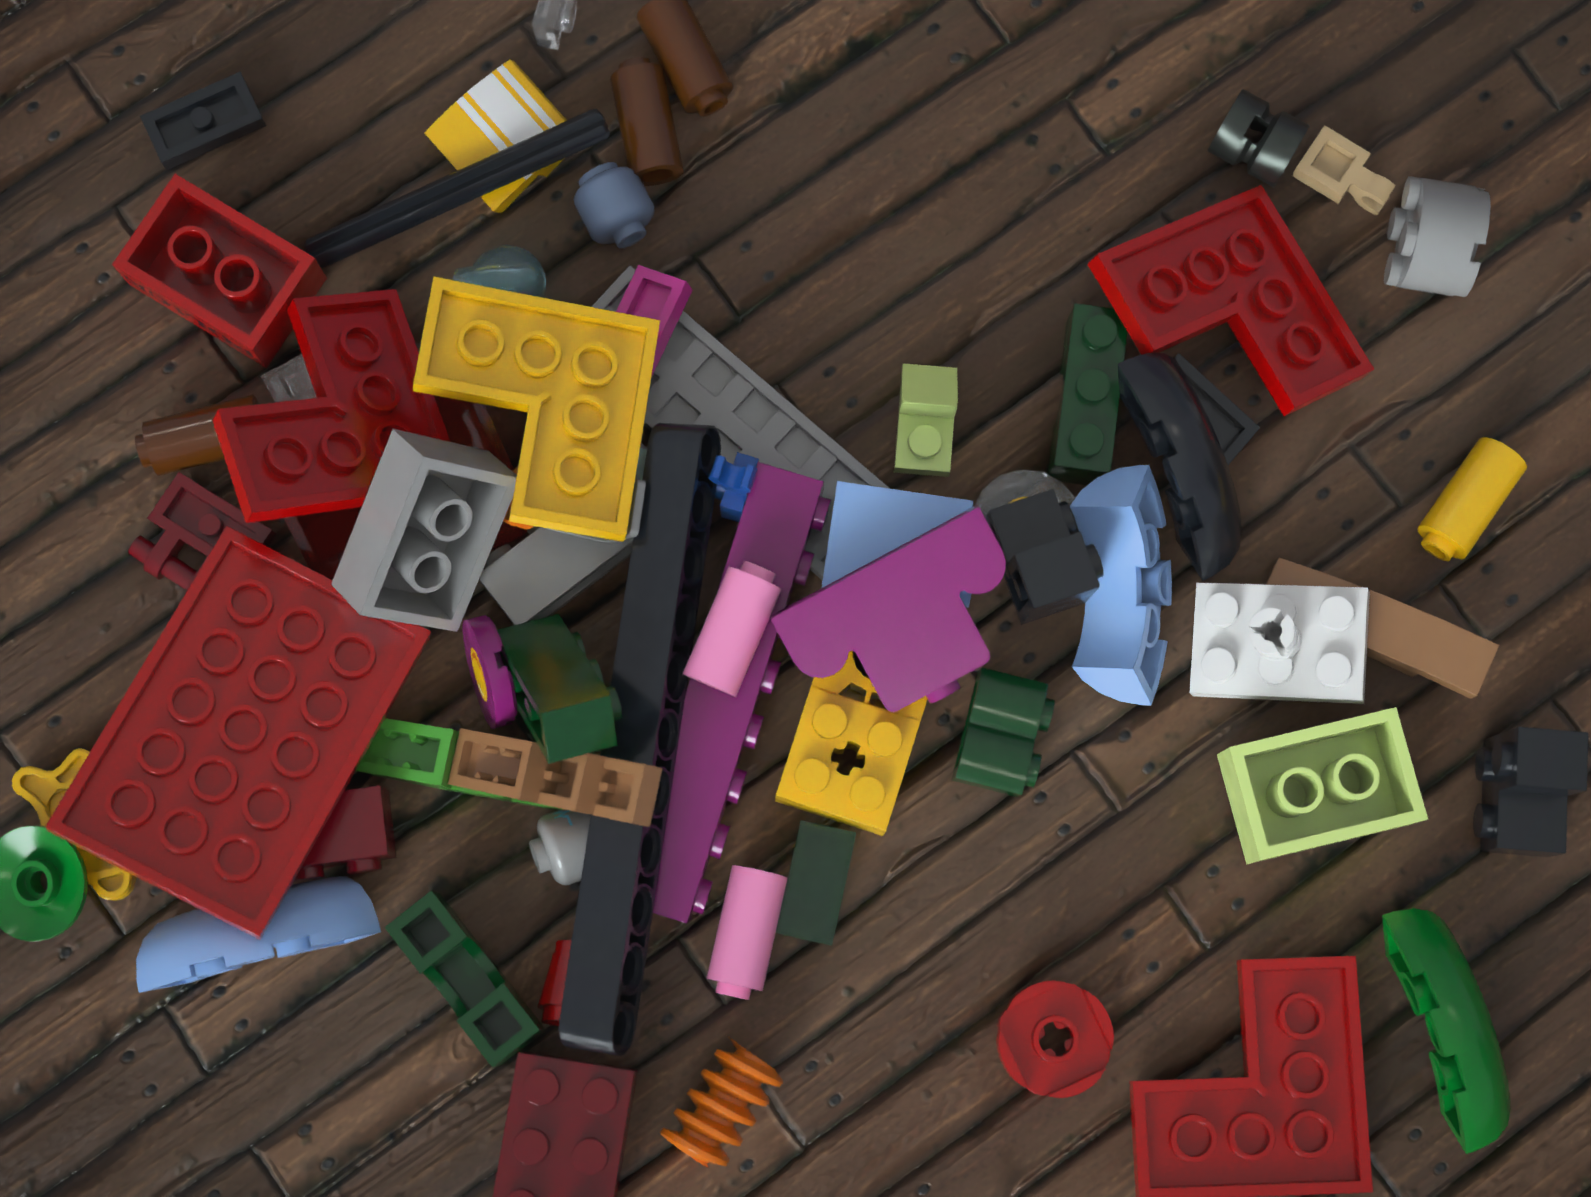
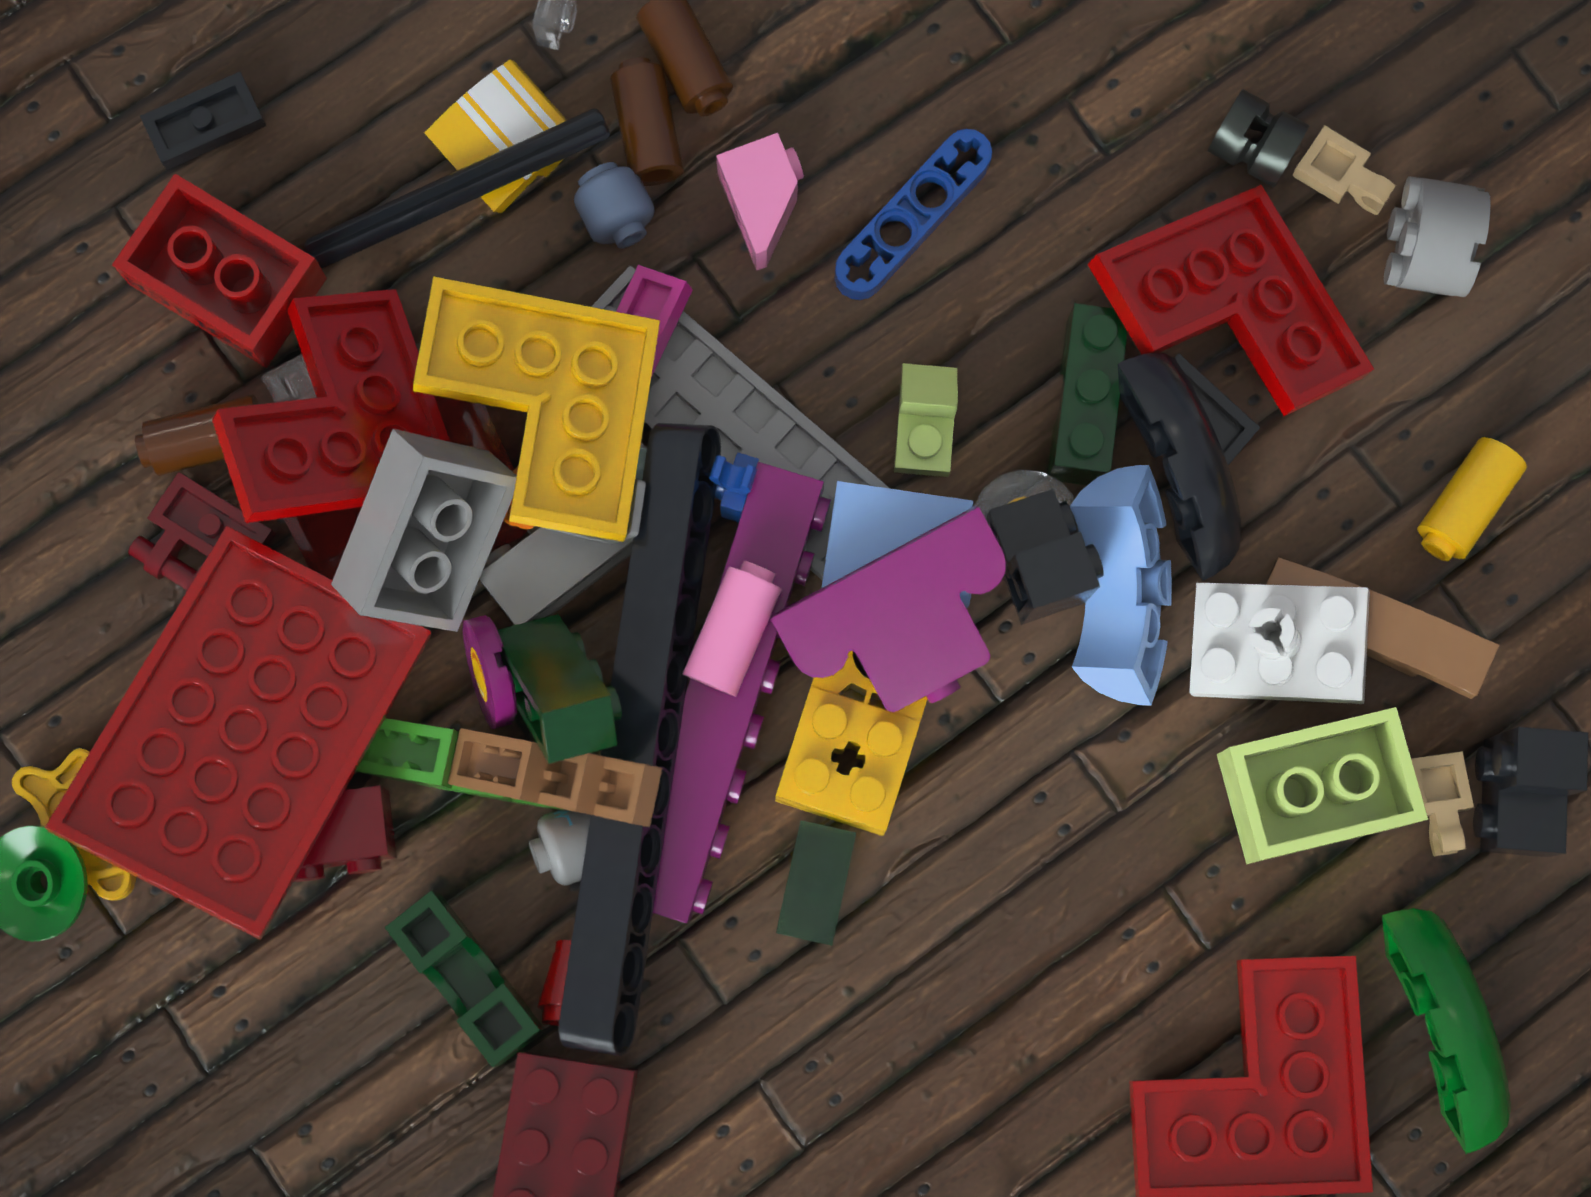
(201, 946): light blue brick -> none
(506, 269): clear light blue piece -> none
(722, 1105): orange piece -> none
(746, 931): bright pink brick -> none
(761, 192): none -> bright pink slope
(908, 210): none -> blue beam
(1002, 733): dark green brick -> none
(1086, 1050): red plate -> none
(1444, 794): none -> tan plate

